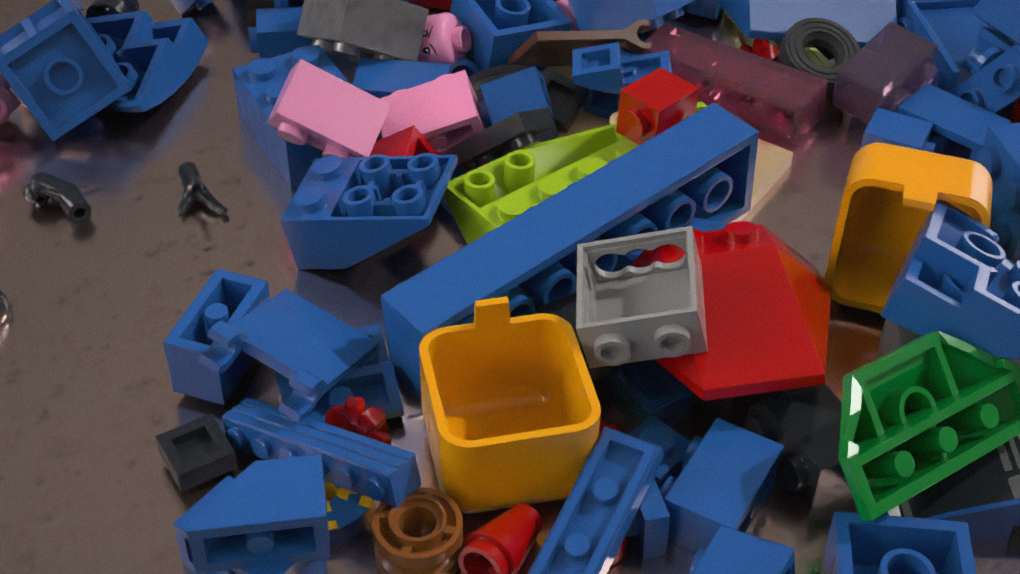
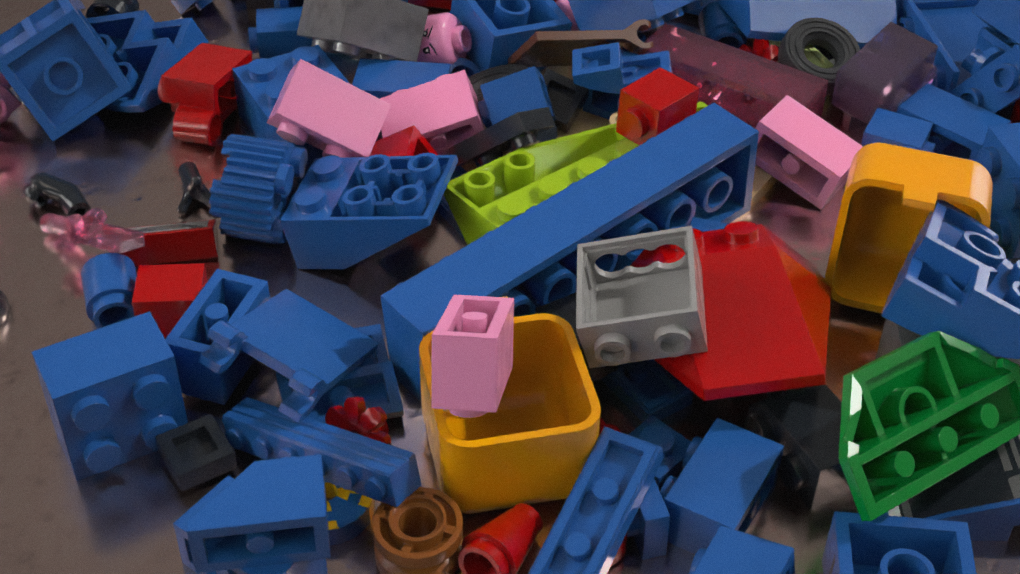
(90, 231): none -> clear pink sword
(108, 288): none -> blue brick
(111, 393): none -> blue brick
(167, 291): none -> red brick
(176, 243): none -> red slope
(202, 92): none -> red hinge
(256, 187): none -> blue brick
(472, 355): none -> bright pink brick
(718, 26): none -> blue brick
(804, 151): none -> bright pink brick

